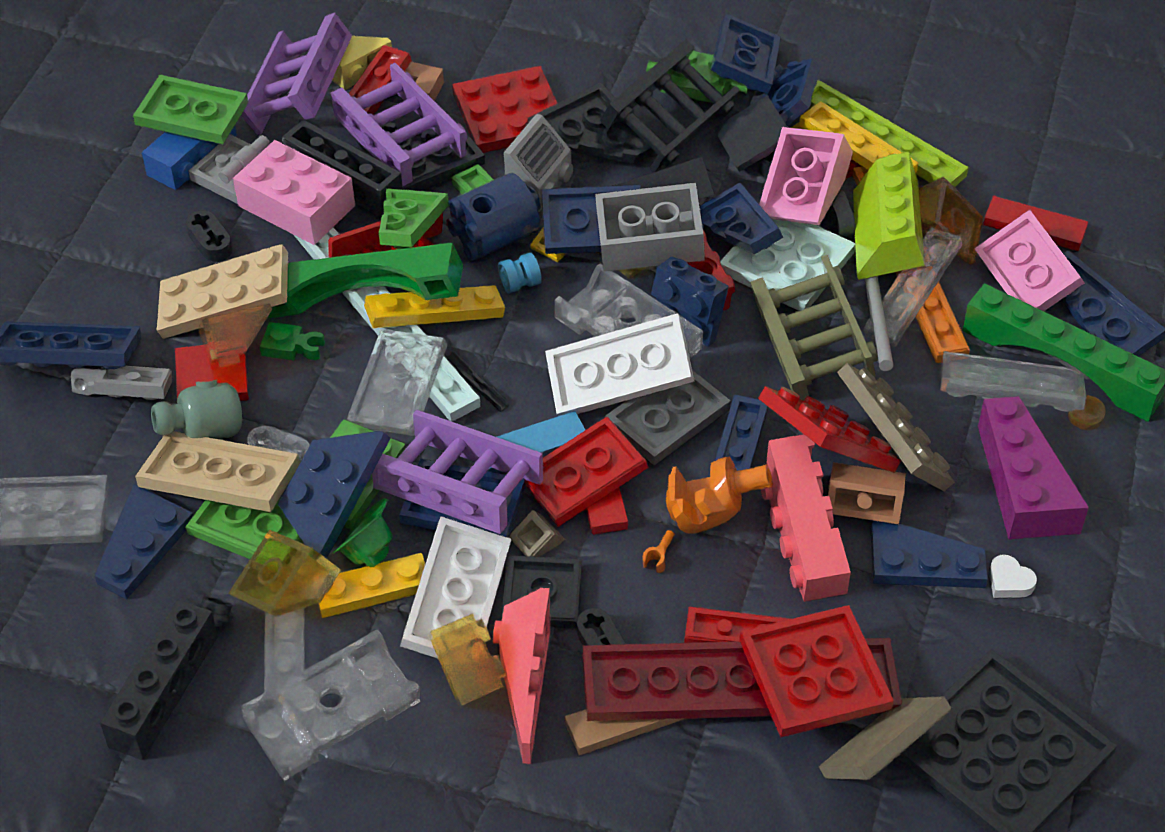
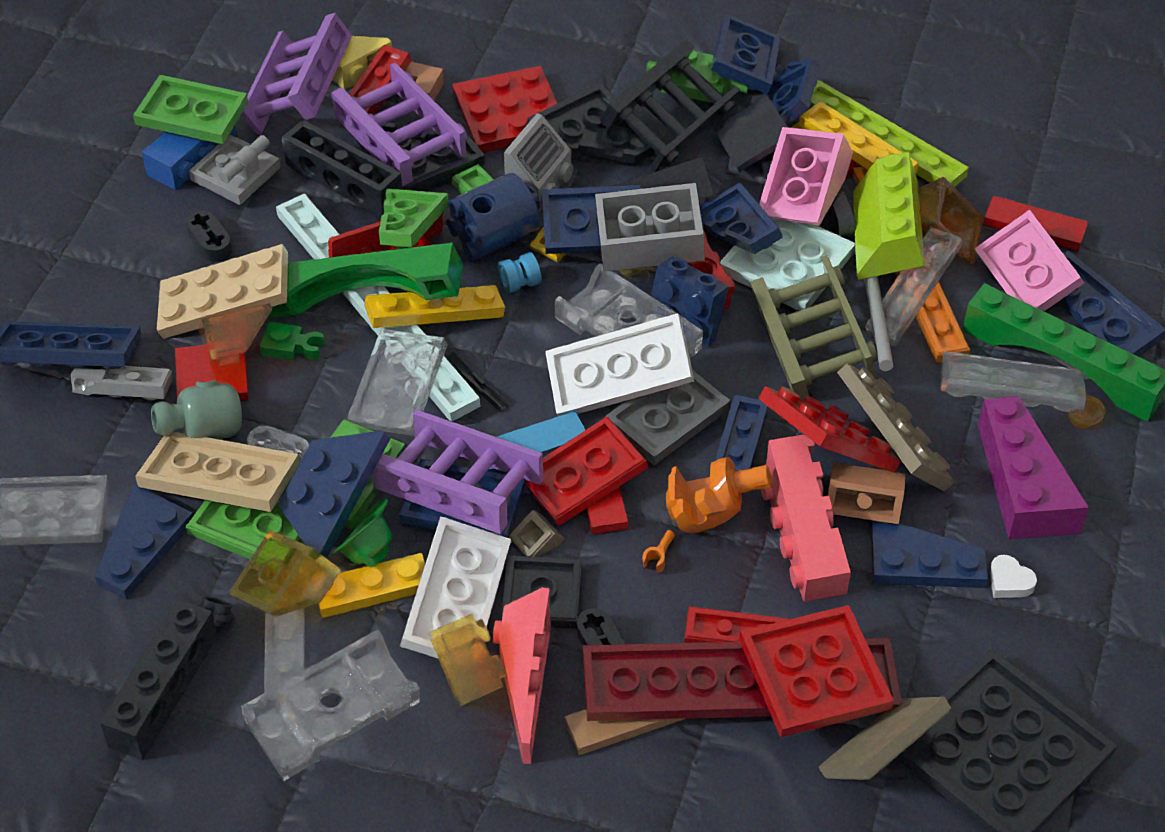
(294, 192): bright pink brick -> none

